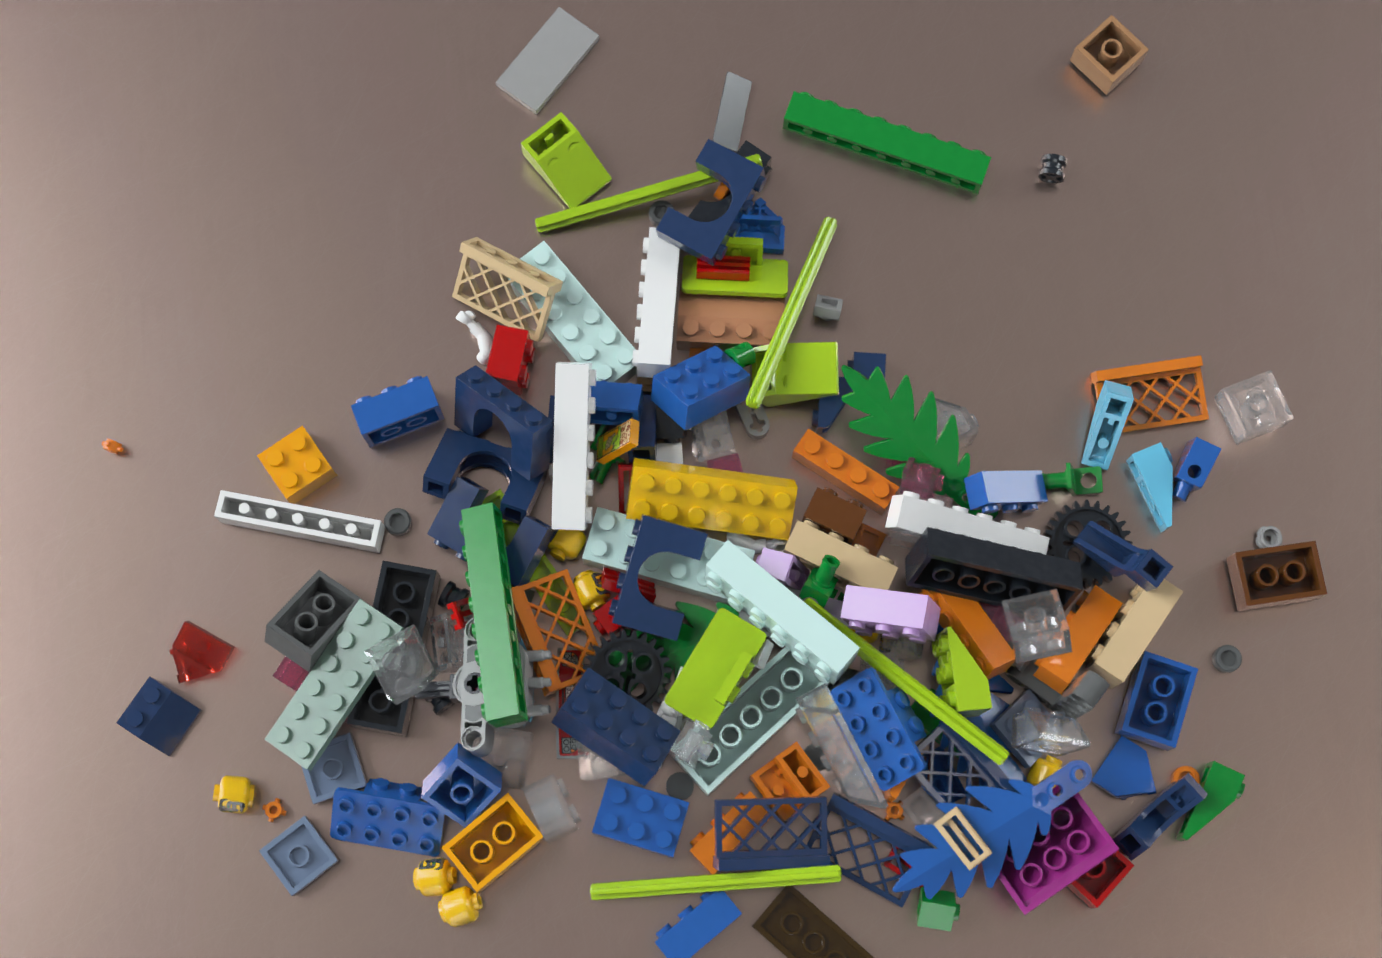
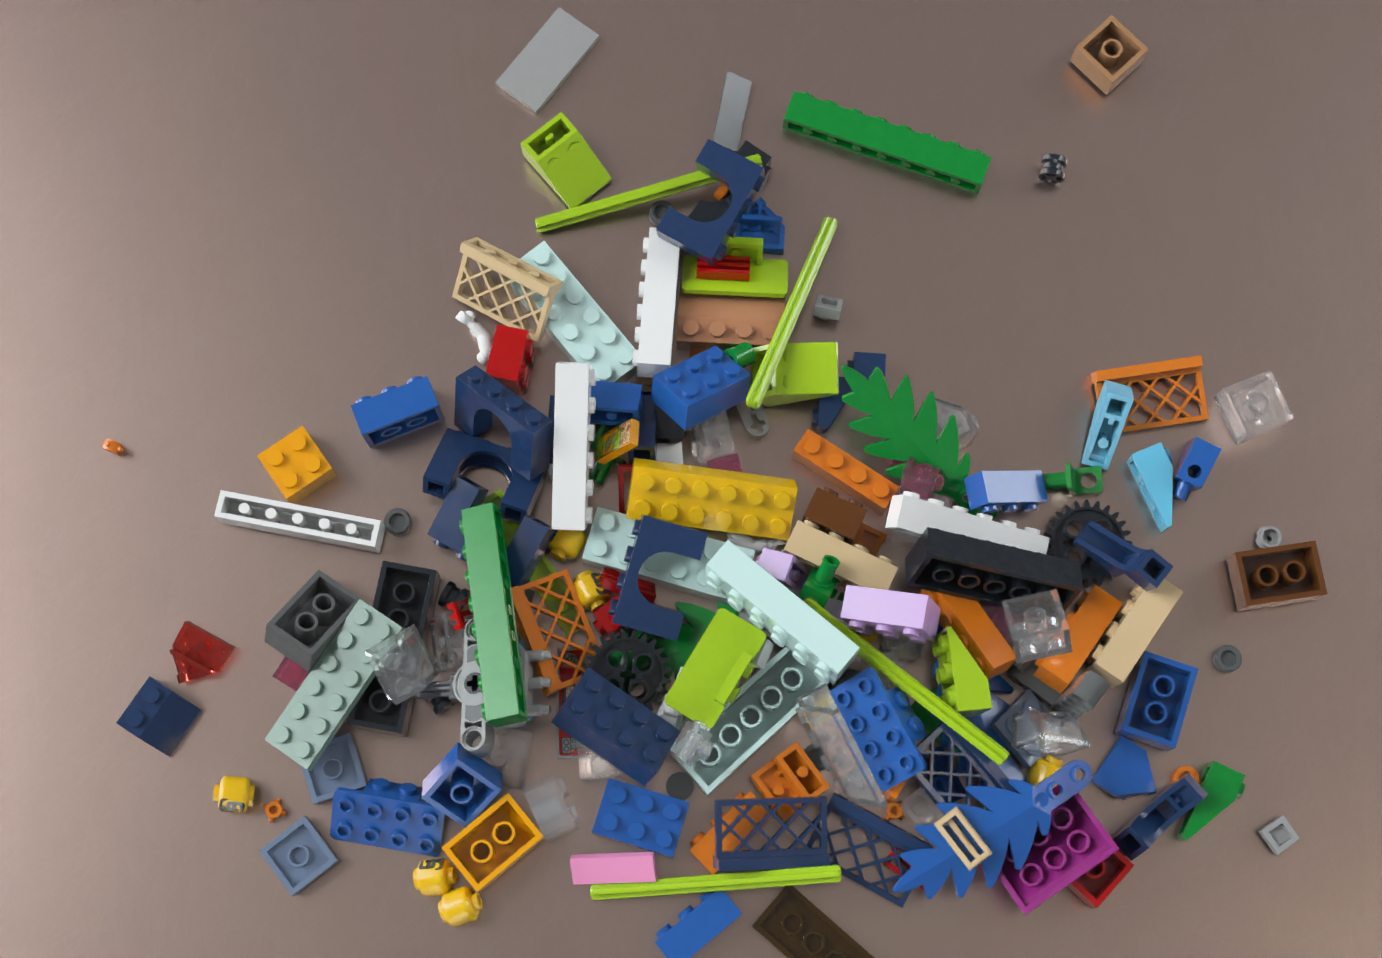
(613, 868): none -> bright pink tile
(938, 911): brick -> none
(1279, 834): none -> light grey plate

